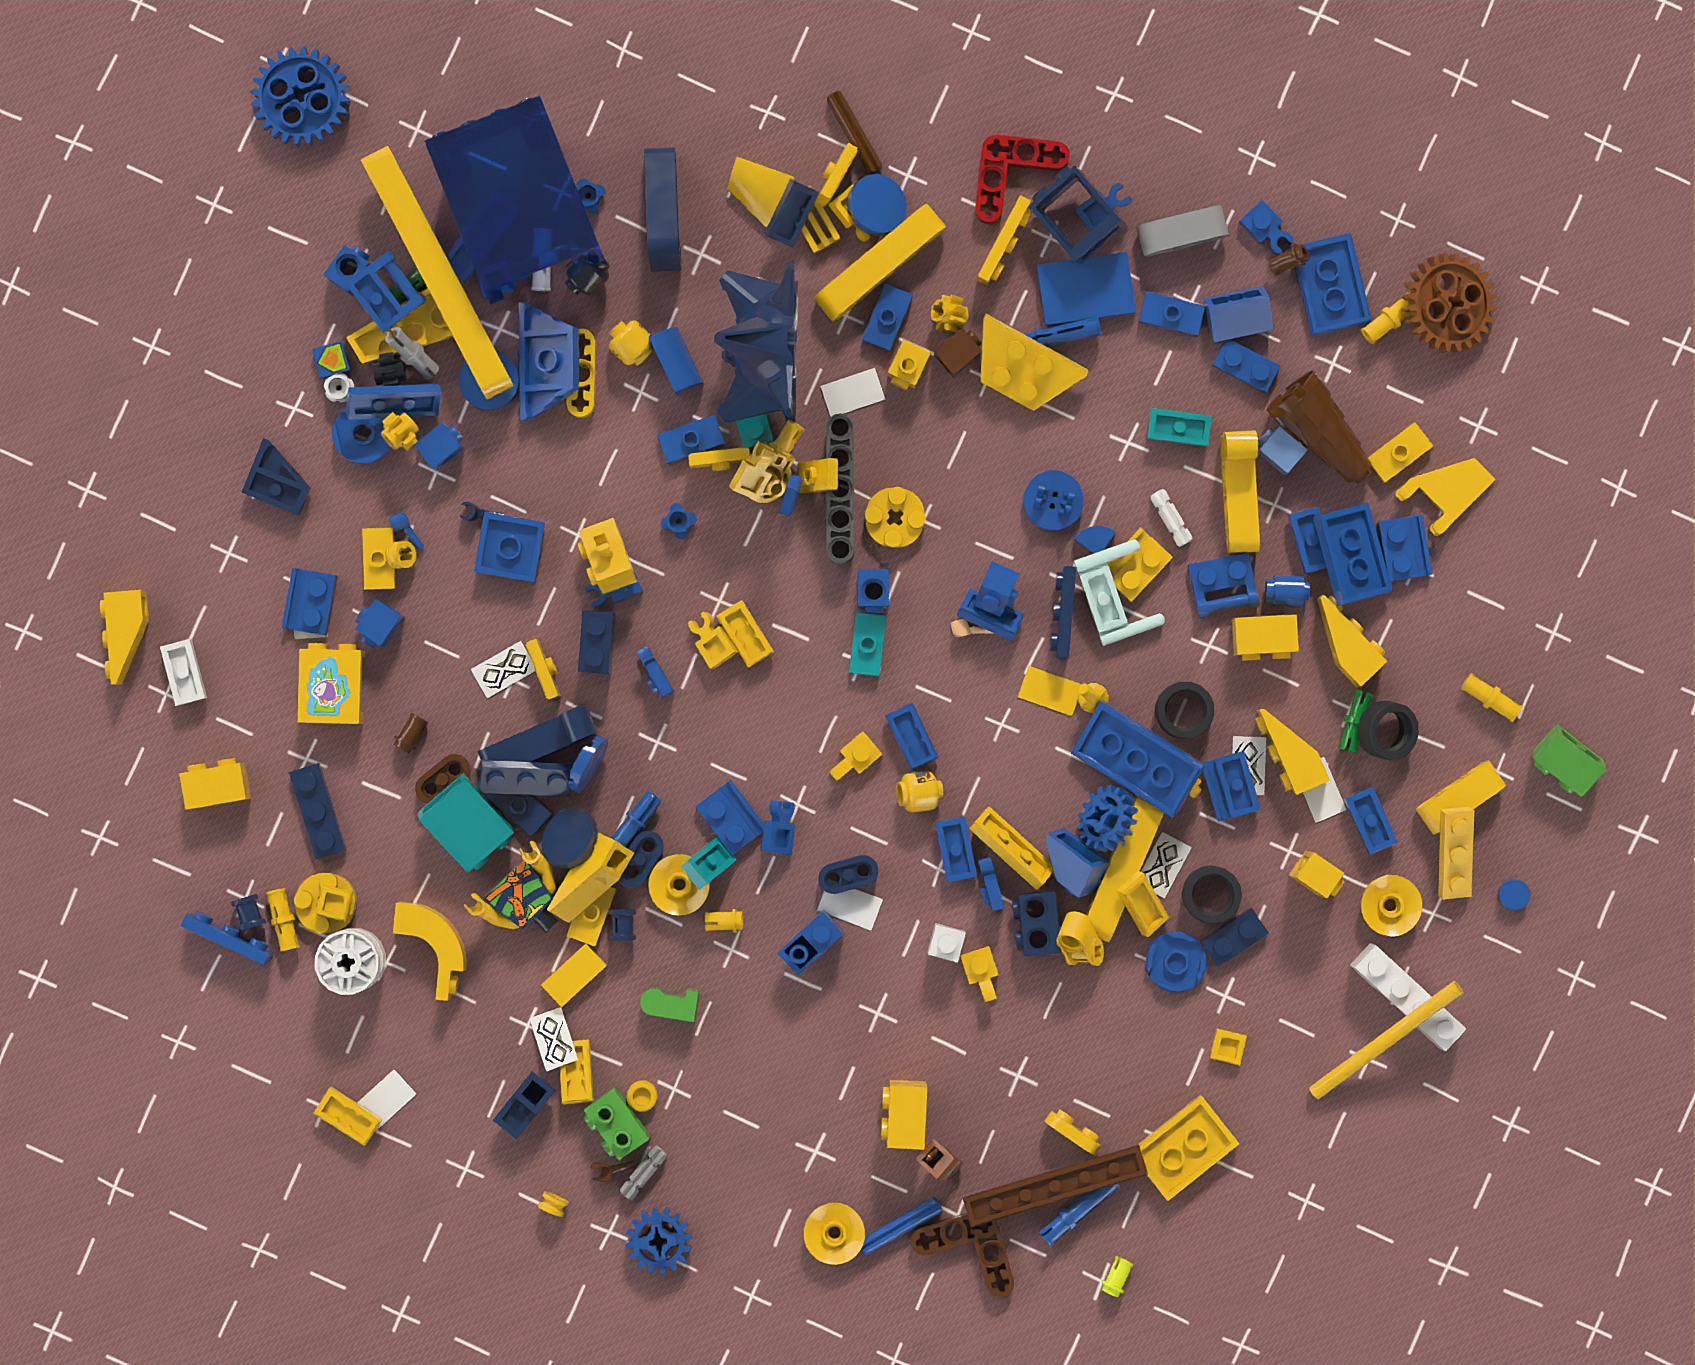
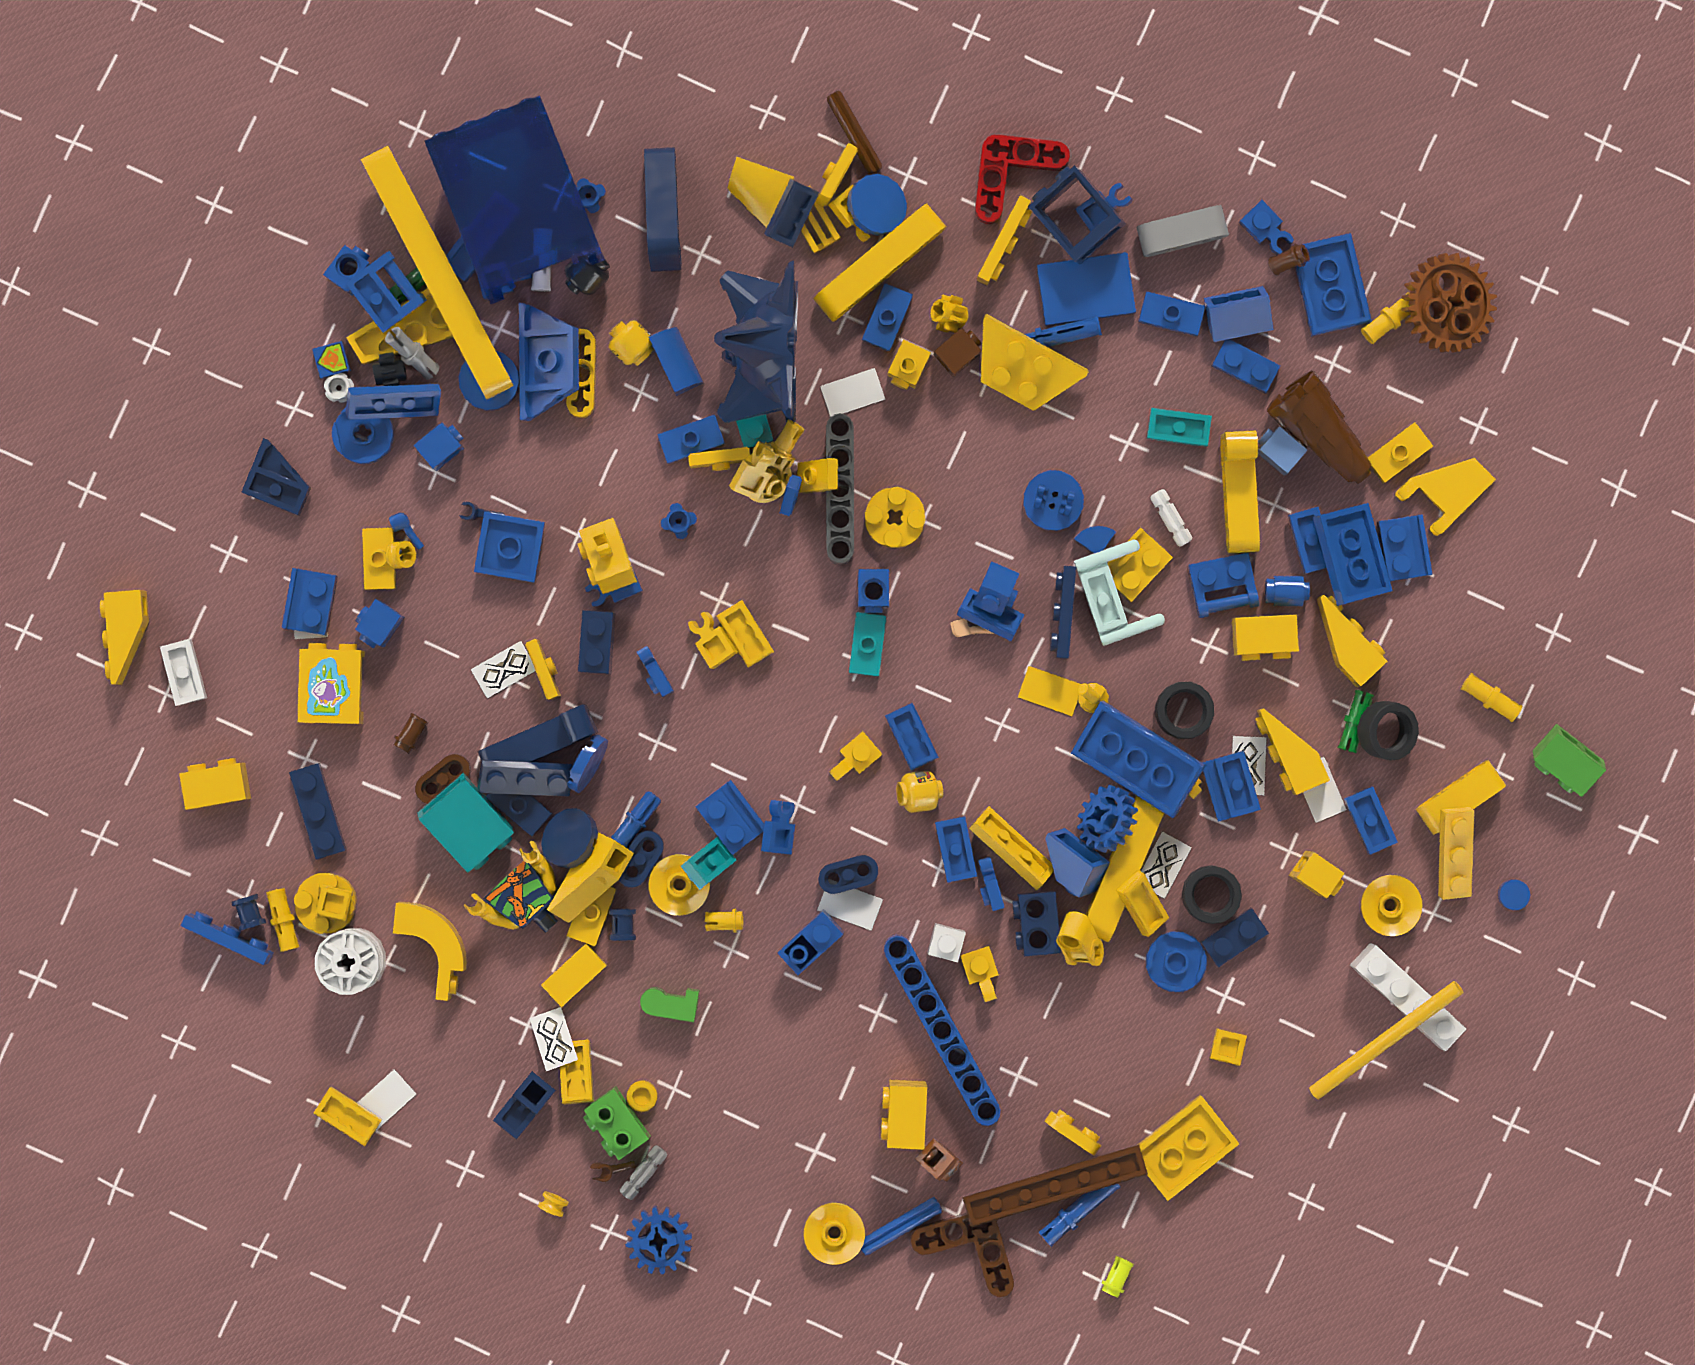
(289, 71): blue gear -> none
(399, 431): yellow gear -> none
(946, 1044): none -> blue beam

